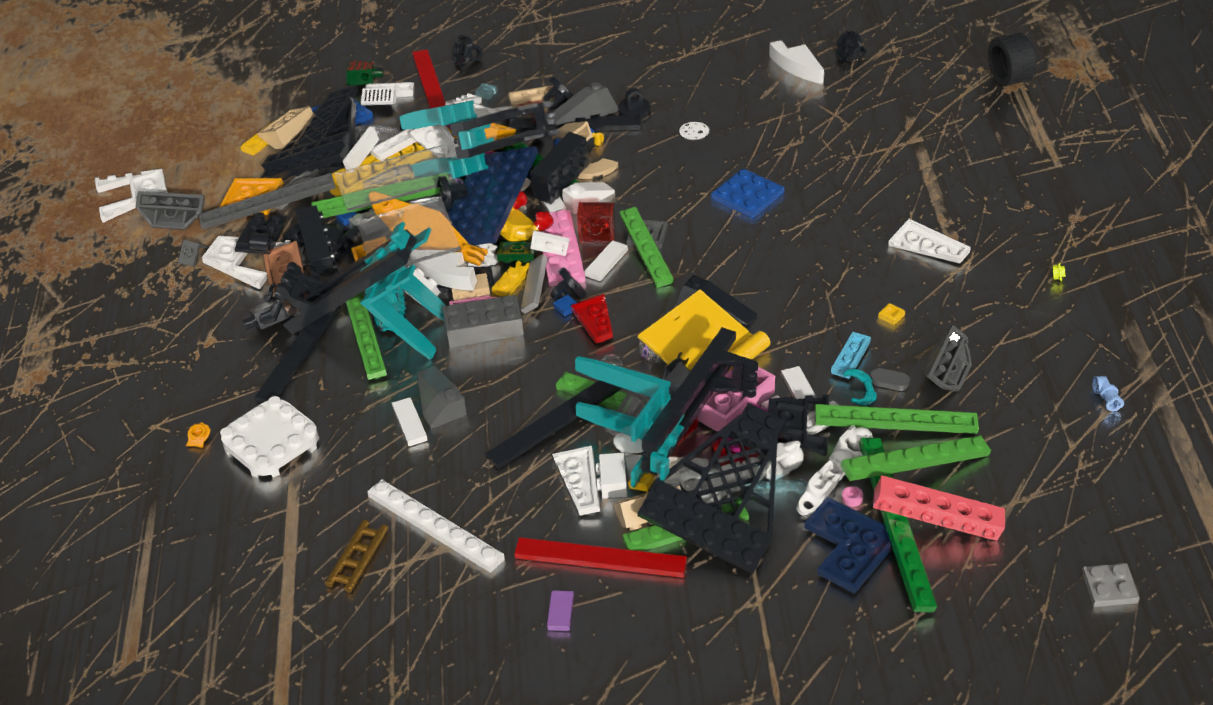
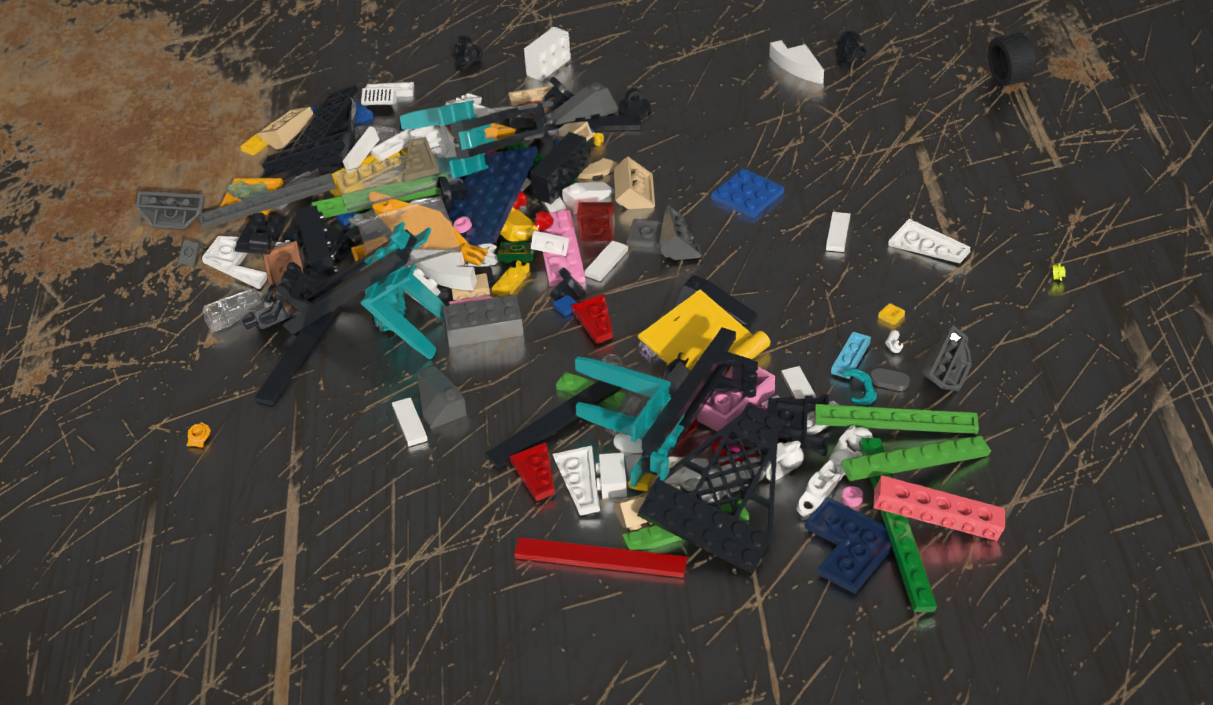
(147, 181): white wing -> none
(230, 310): none -> clear slope
(245, 191): none -> clear light blue tile
(269, 437): white plate -> none
(359, 566): pearl gold bar -> none
(362, 73): dark green torso -> none
(365, 338): bright green plate -> none
(420, 160): none -> dark tan wing
(428, 79): red tile -> none
(436, 526): white plate -> none
(462, 224): none -> bright pink tile
(486, 91): clear light blue tile -> none
(534, 284): light grey tile -> none
(535, 470): none -> red wing
(547, 53): none -> white brick
(560, 610): medium lavender tile -> none
(633, 185): none -> tan slope
(646, 247): bright green plate -> none
(676, 239): none -> dark grey wedge
(694, 130): white sticker -> none
(781, 487): clear light blue plate -> none
(838, 231): none -> white tile
(893, 343): none -> white arm
(1108, 392): light blue connector -> none
(1110, 585): light grey plate -> none

